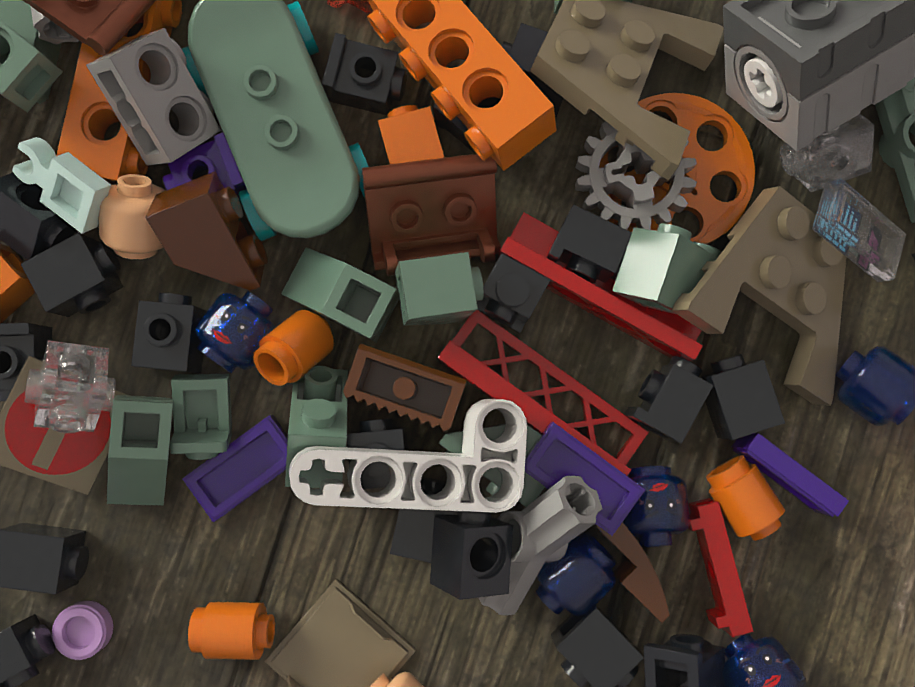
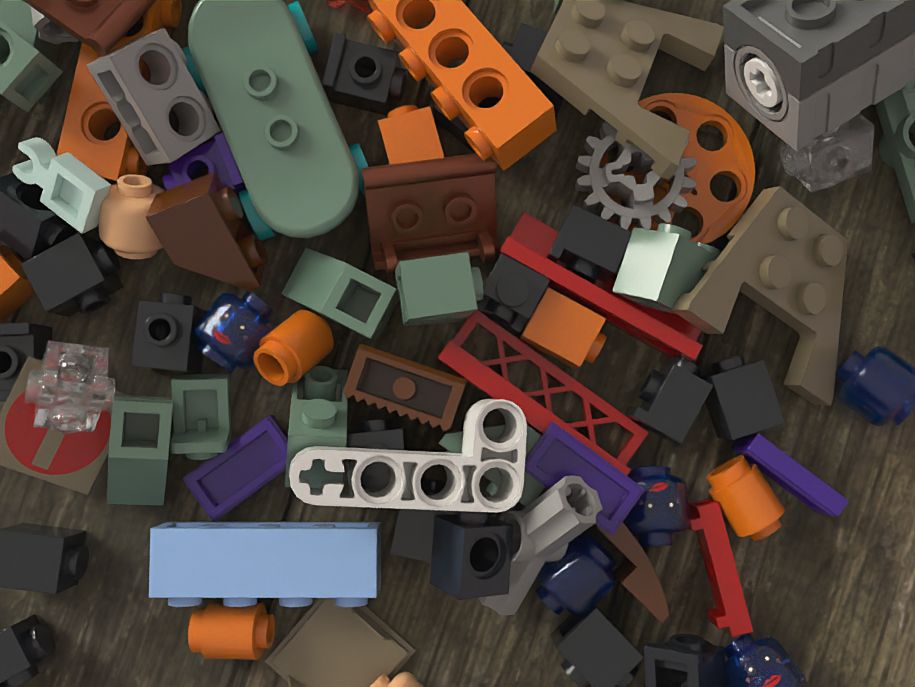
(82, 630): lavender tile -> none
(265, 562): none -> light blue brick
(564, 330): none -> orange brick
(859, 230): clear tile -> none

